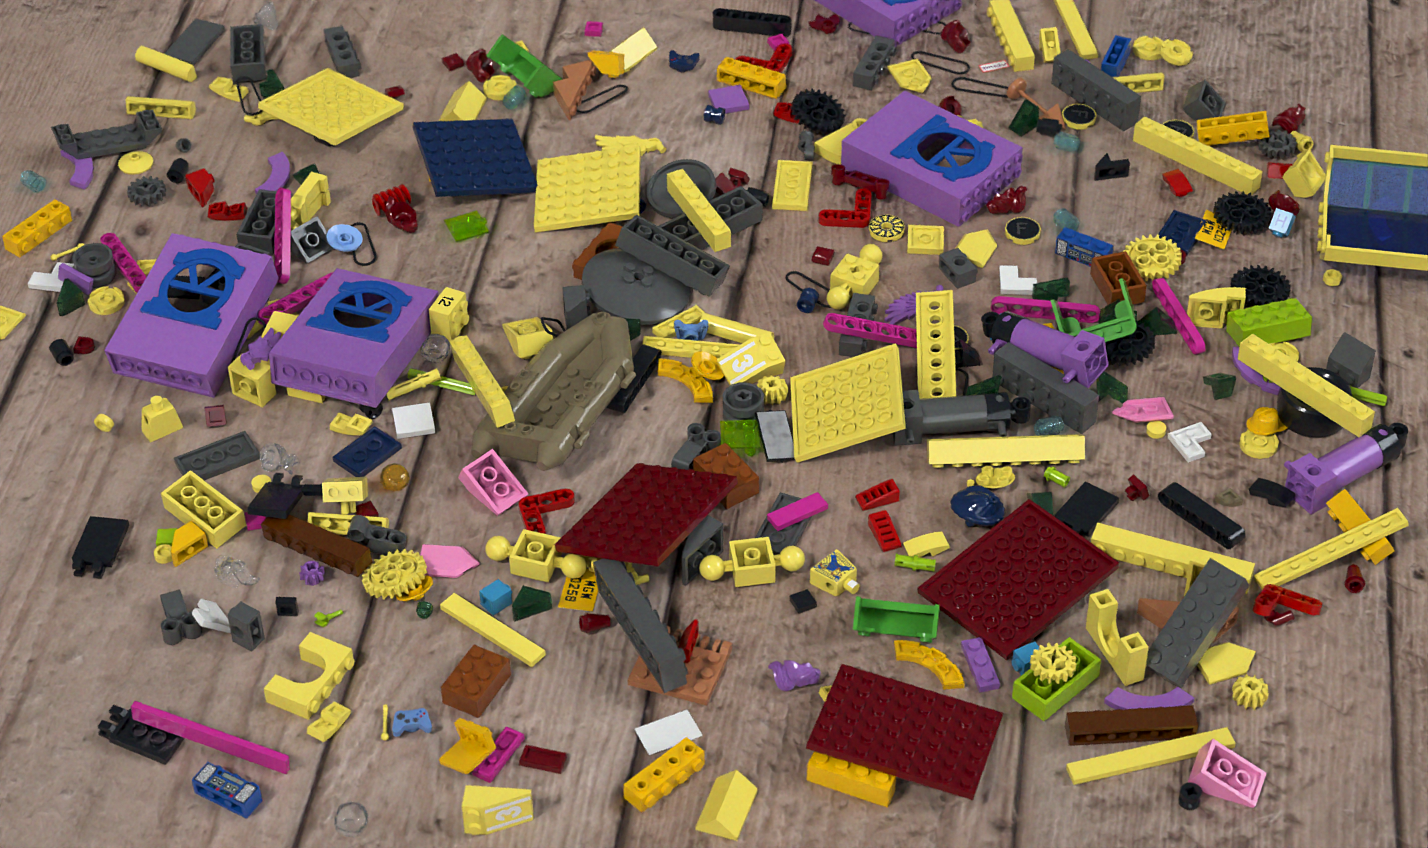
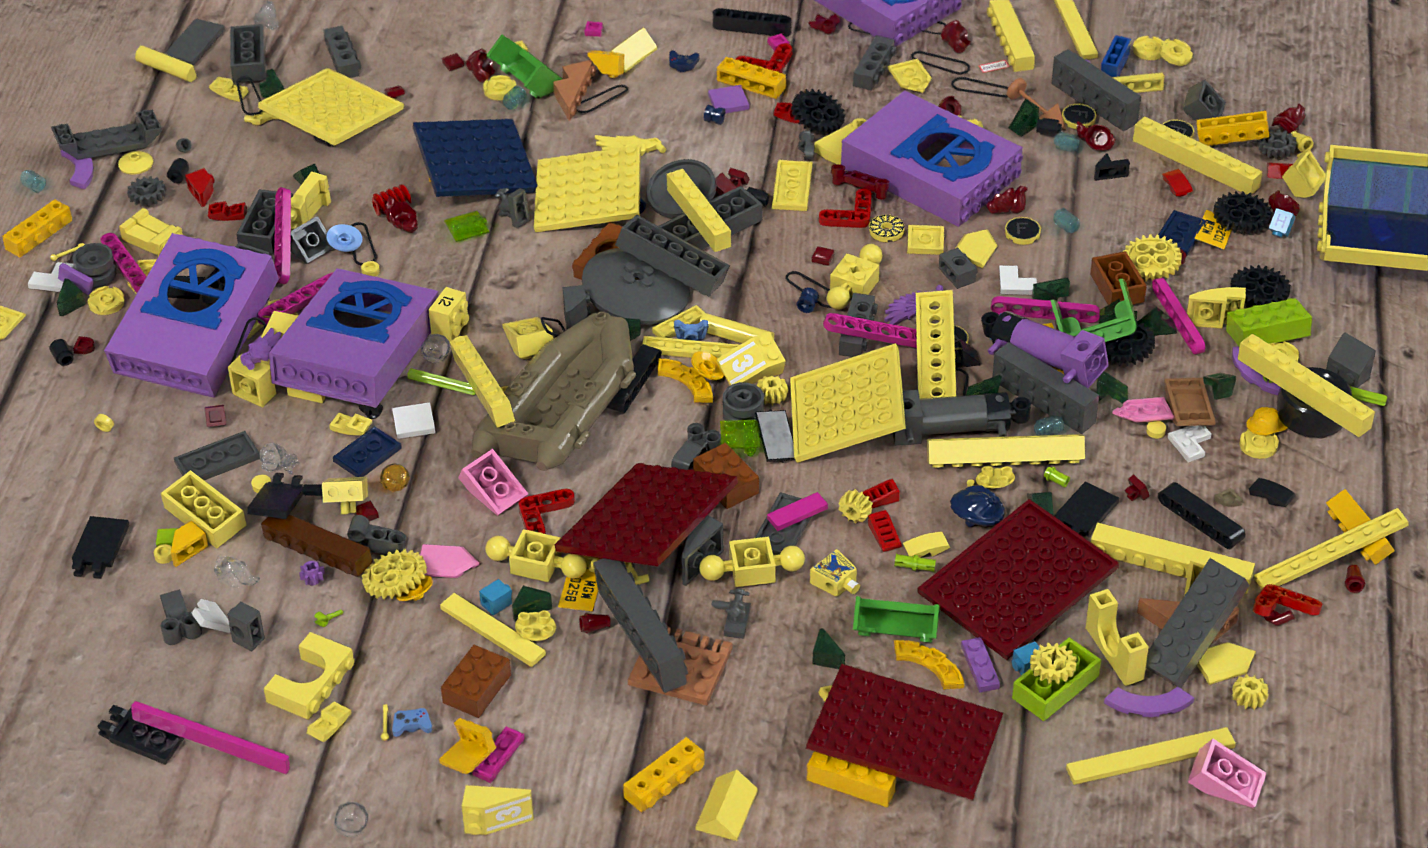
(147, 232): none -> light yellow hips
(159, 419): light yellow torso -> none
(161, 107): light yellow brick -> none
(227, 789): brick -> none
(253, 521): dark pink tile -> none
(280, 173): medium lavender tile -> none
(287, 606): black tile -> none
(340, 523): light yellow brick -> none
(370, 268): none -> light yellow tile
(412, 384): light yellow pin -> none
(424, 609): clear green hinge -> none
(464, 104): light yellow slope -> none
(514, 206): none -> dark grey piece
(535, 625): none -> light yellow dish
(542, 759): dark red tile -> none
(668, 732): white sticker -> none
(689, 639): red slope -> none
(737, 612): none -> dark grey piece
(793, 674): medium lavender hair -> none
(803, 601): black tile -> none
(827, 652): none -> clear green slope
(855, 506): none -> light yellow gear
(1049, 43): light yellow slope -> none
(1080, 246): blue brick -> none
(1096, 136): none -> dark red hair
(1130, 725): reddish brown brick -> none
(1189, 401): none -> medium nougat slope
(1190, 802): black wheel -> none
(1318, 479): medium lavender piece -> none
(1332, 277): light yellow tile -> none

